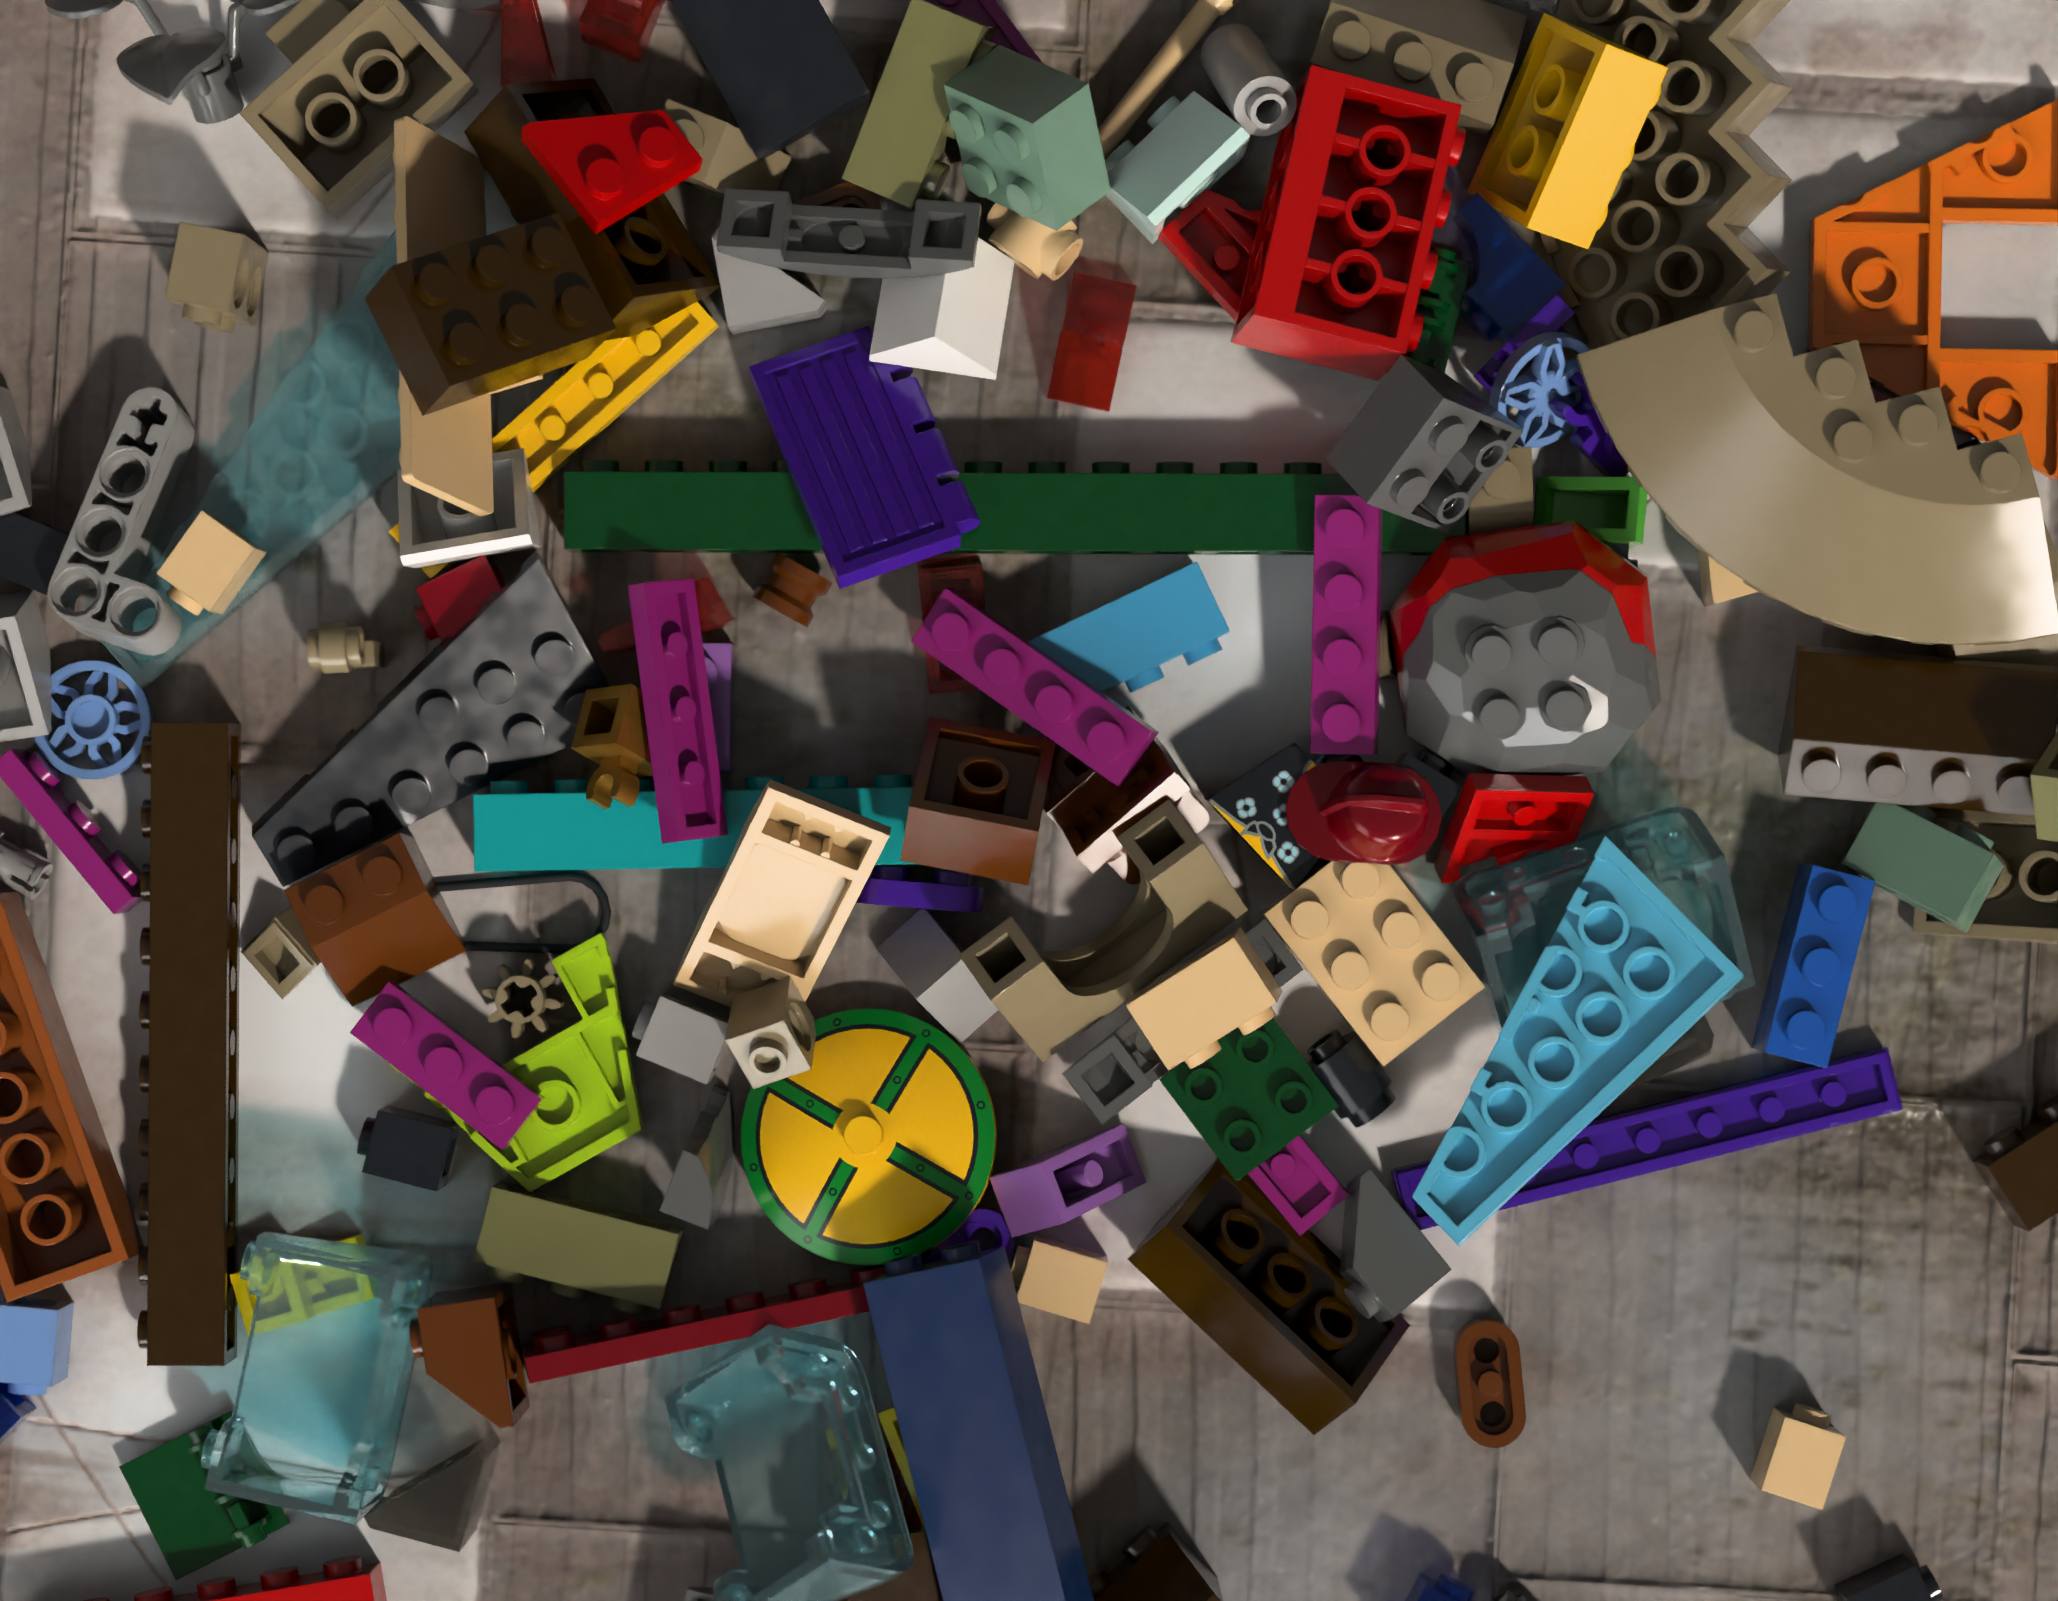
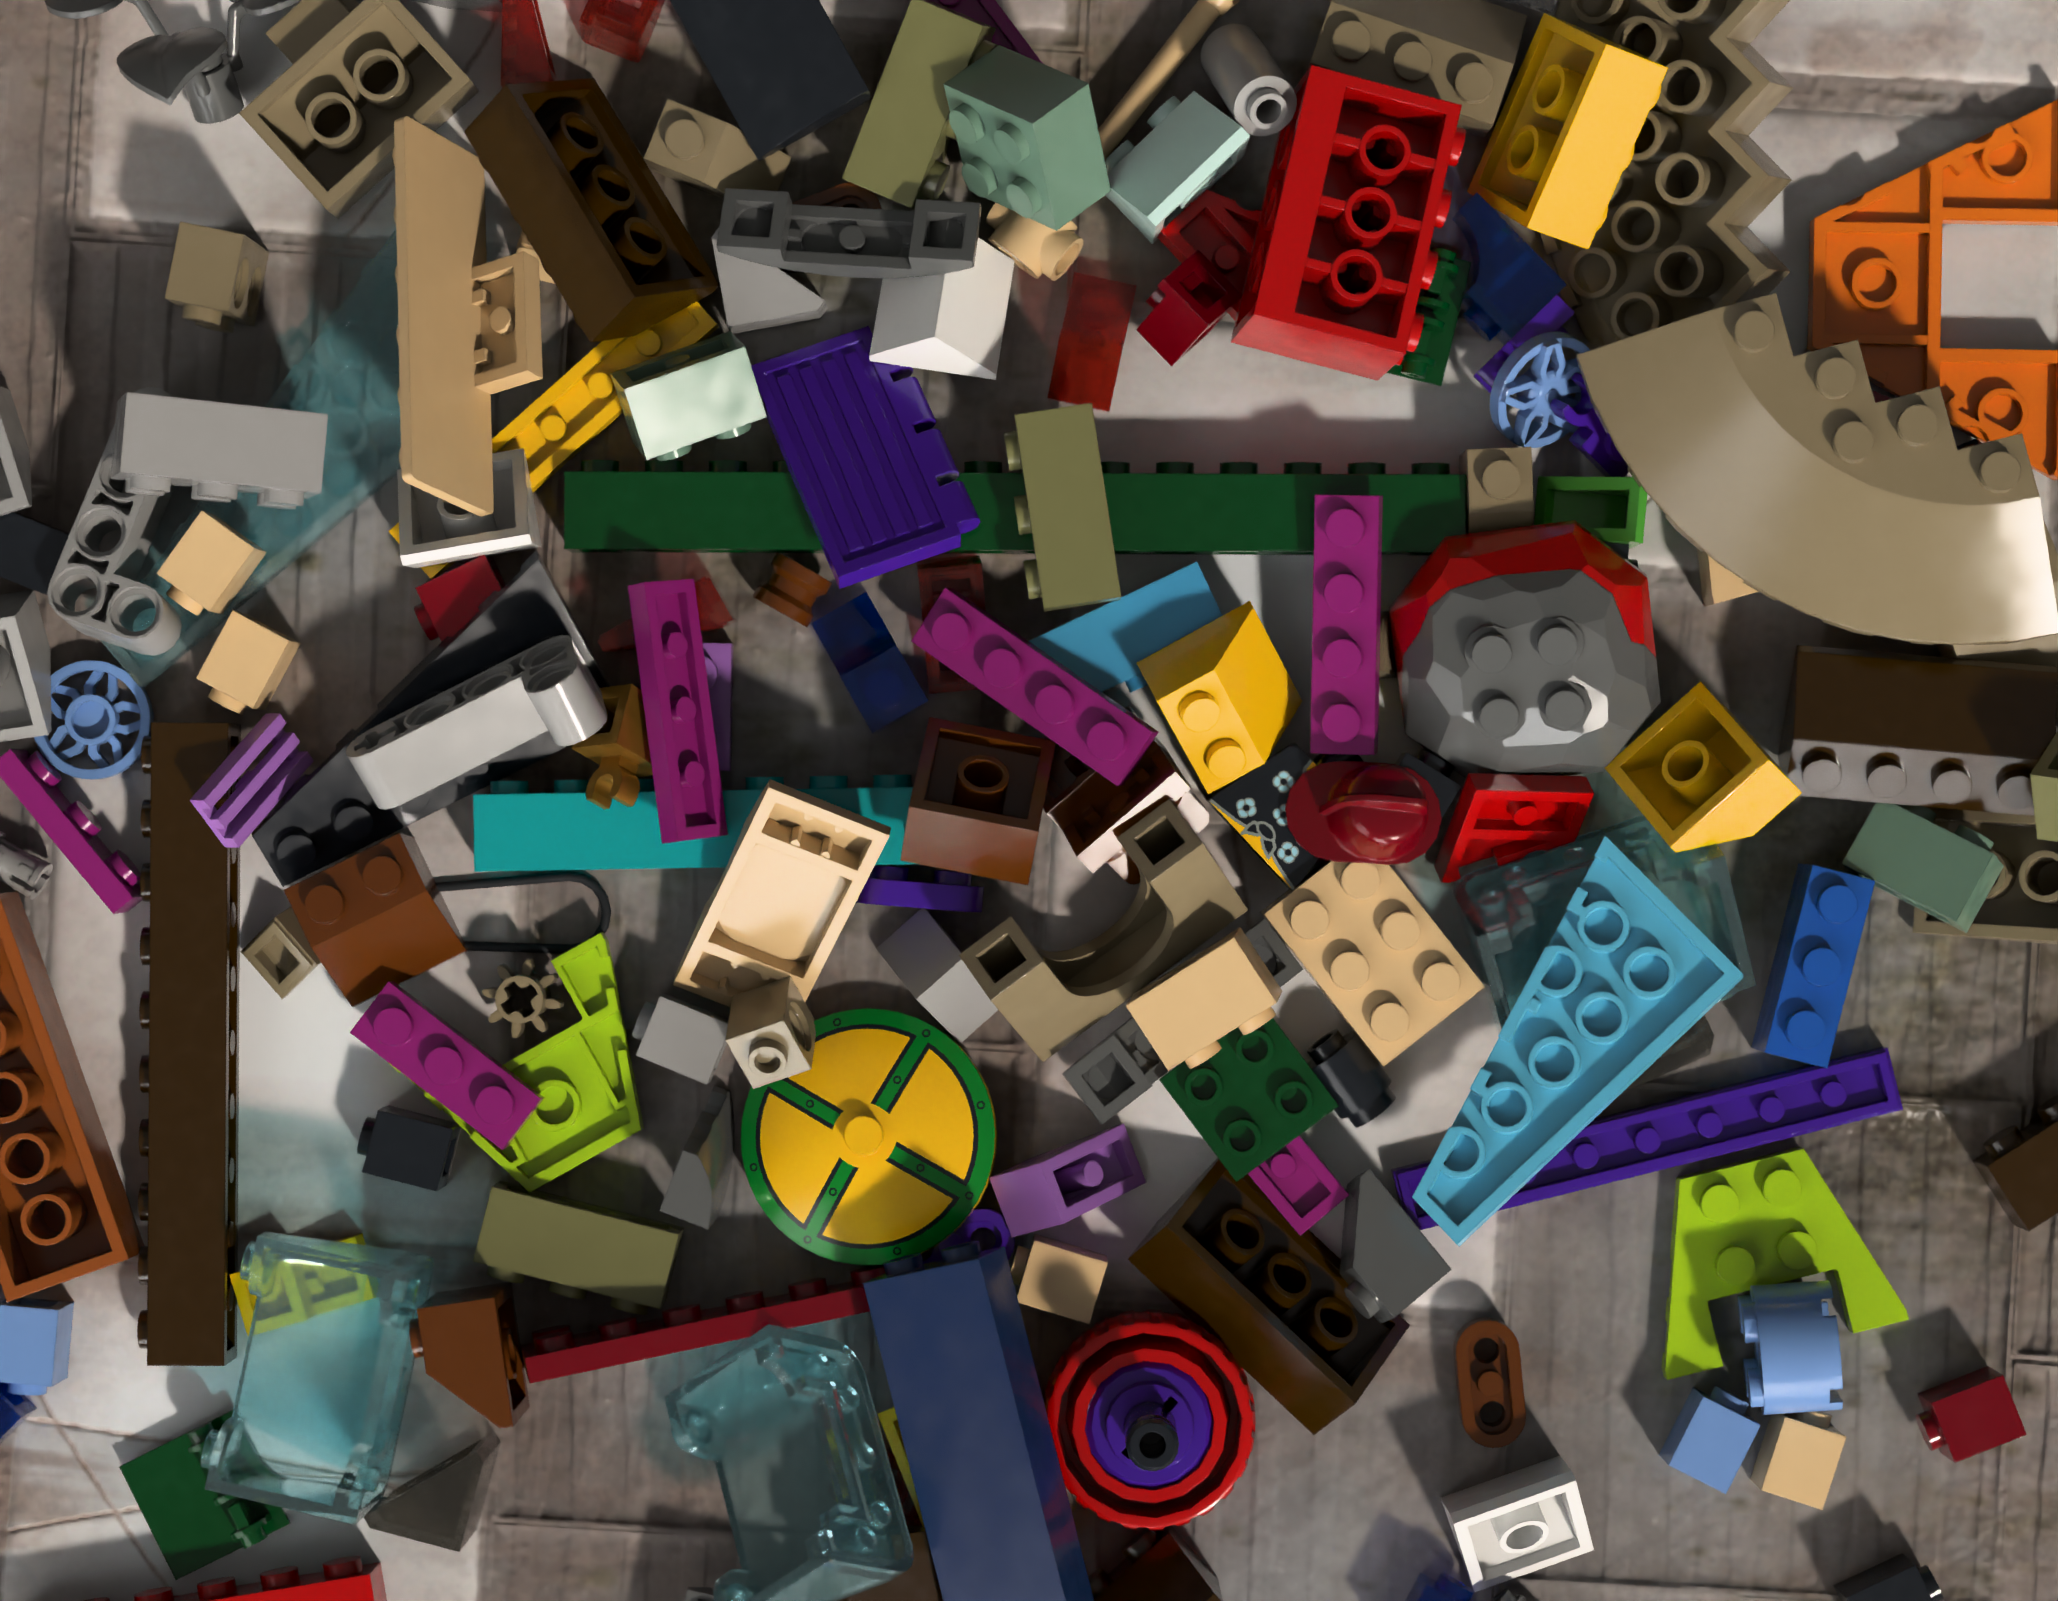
(218, 449): none -> light grey brick
(247, 663): none -> tan brick
(258, 789): none -> medium lavender tile
(342, 648): dark tan plate -> none
(480, 720): none -> light grey beam
(489, 313): dark brown brick -> none
(612, 161): red wing -> none
(689, 397): none -> brick
(870, 663): none -> clear blue arch
(1063, 507): none -> olive brick
(1150, 1419): none -> red wheel
(1187, 307): none -> dark red brick
(1223, 695): none -> yellow slope
(1422, 445): dark grey slope -> none
(1518, 1523): none -> white slope
(1701, 775): none -> yellow slope
(1710, 1437): none -> medium blue brick
(1761, 1227): none -> lime wing
(1793, 1348): none -> medium blue brick
(1969, 1415): none -> dark red brick

